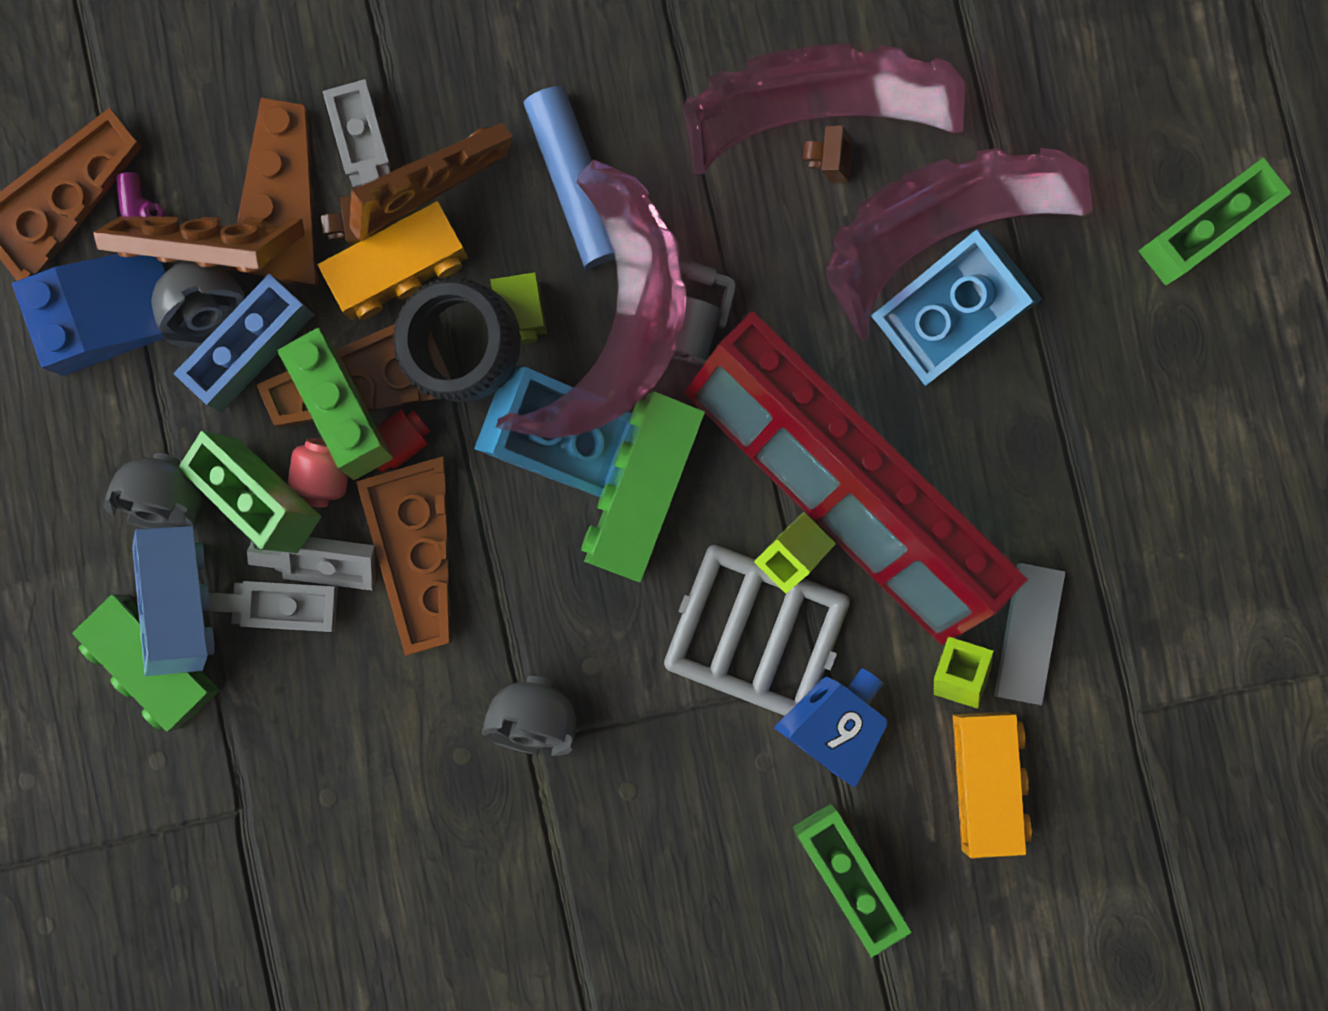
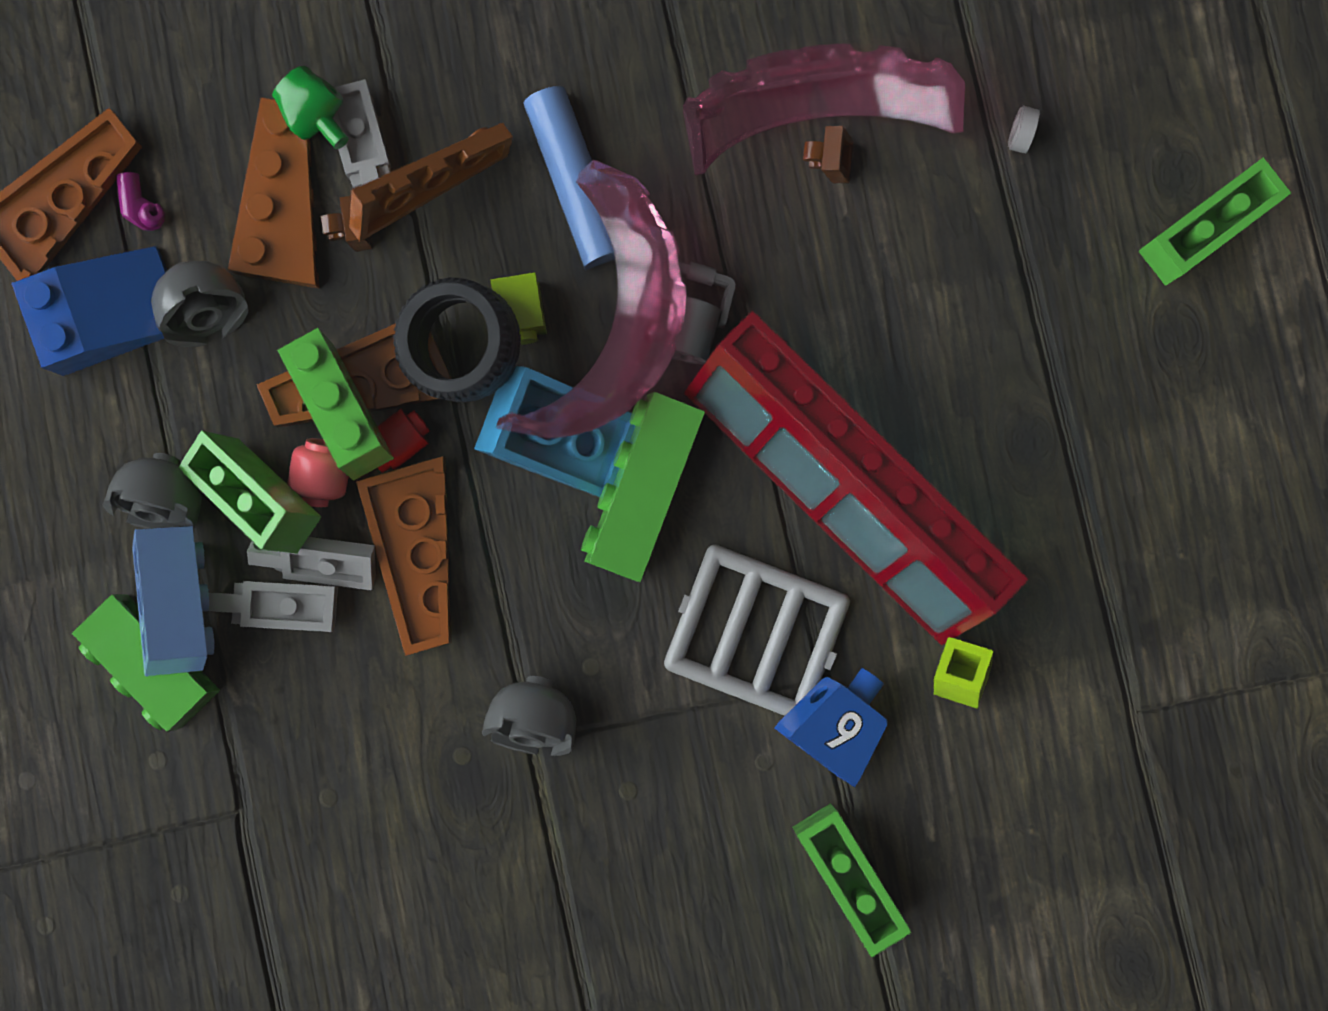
(200, 240): dark orange wing -> none
(244, 344): medium blue brick -> none
(310, 105): none -> green piece
(393, 262): light orange brick -> none
(795, 552): lime brick -> none
(939, 203): clear pink windscreen -> none
(956, 306): dark azure slope -> none
(991, 784): light orange brick -> none
(1023, 129): none -> light grey tile
(1030, 635): light grey tile -> none

